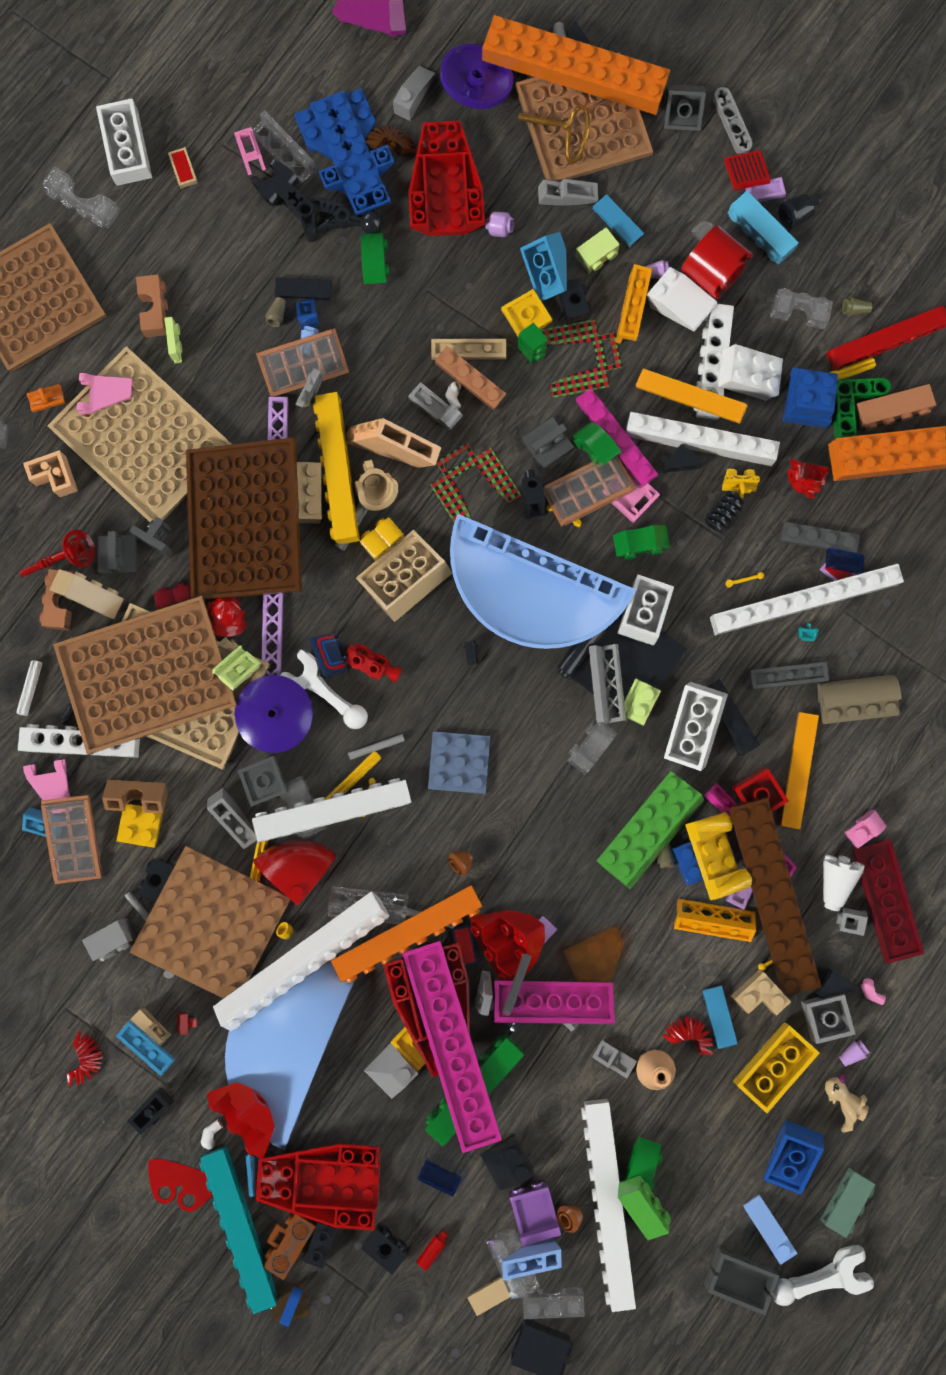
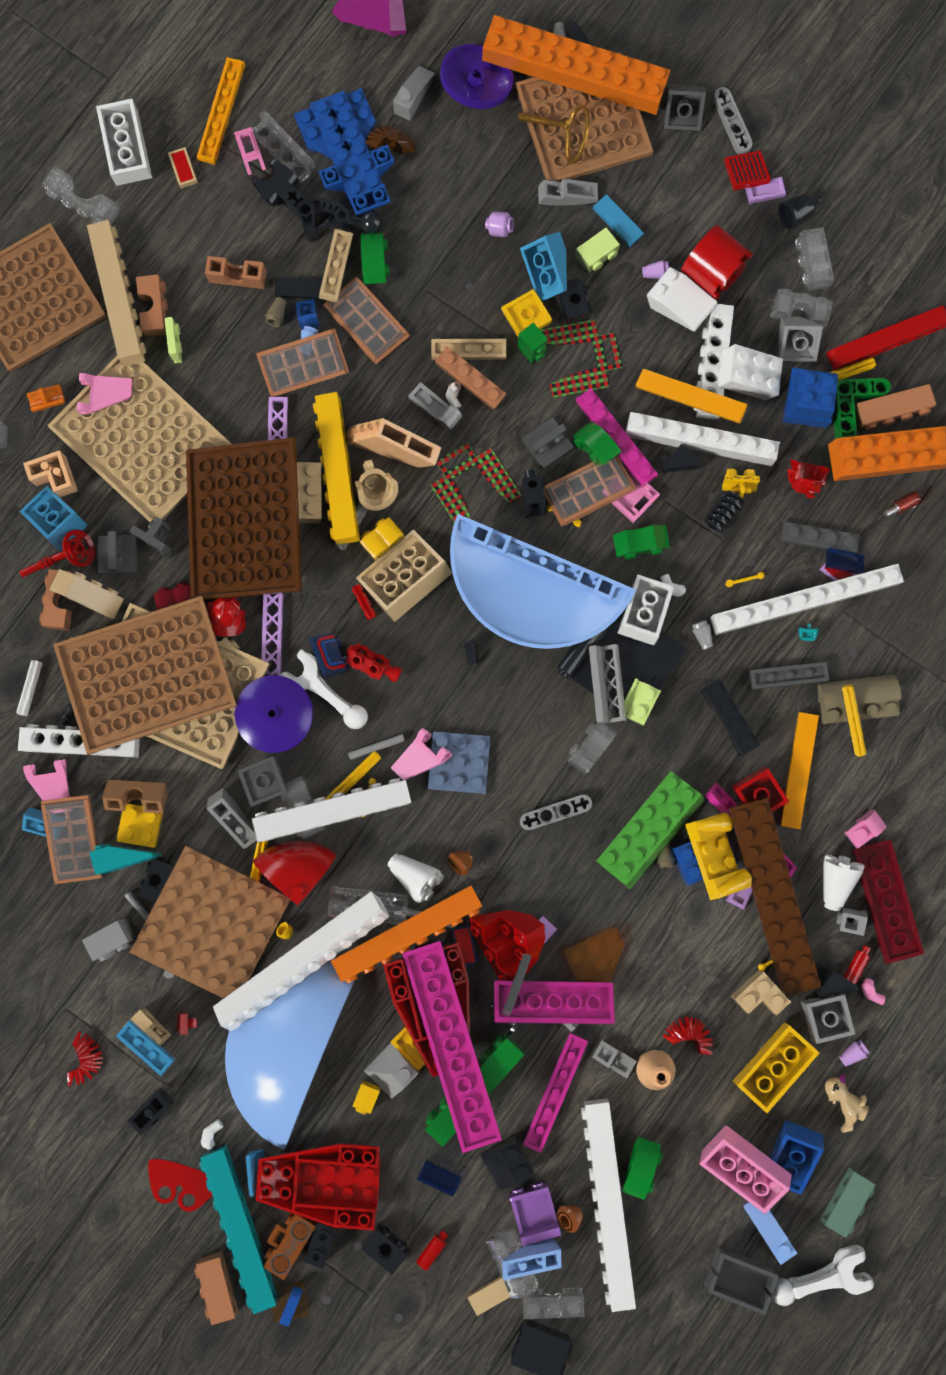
(52, 517): none -> dark azure slope
(113, 858): none -> teal slope
(116, 293): none -> tan brick
(216, 1288): none -> nougat brick
(221, 110): none -> light orange tile
(236, 668): yellowish green plate -> none
(245, 1115): red brick -> none
(249, 275): none -> nougat arch
(311, 388): light grey wing -> none
(335, 265): none -> tan plate
(364, 601): none -> red axle
(366, 1097): none -> yellow brick
(367, 321): none -> clear piece
(415, 876): none -> white cone
(419, 757): none -> bright pink flag
(445, 183): red wedge -> none
(483, 1000): light grey wing -> none
(555, 1092): none -> dark pink plate
(556, 815): none -> light grey beam
(633, 303): light orange fence -> none
(644, 1207): bright green brick -> none
(678, 590): none -> white arm
(695, 726): white brick -> none
(701, 229): clear tile -> none
(703, 634): none -> light grey cone
(715, 924): light orange fence -> none
(719, 1017): dark azure tile -> none
(745, 1169): none -> bright pink brick
(762, 228): medium azure brick -> none
(799, 339): none -> light grey slope
(814, 259): none -> clear brick
(854, 720): none -> yellow axle
(855, 307): olive cone -> none
(857, 965): none -> red cylinder
(903, 504): none -> clear red piece

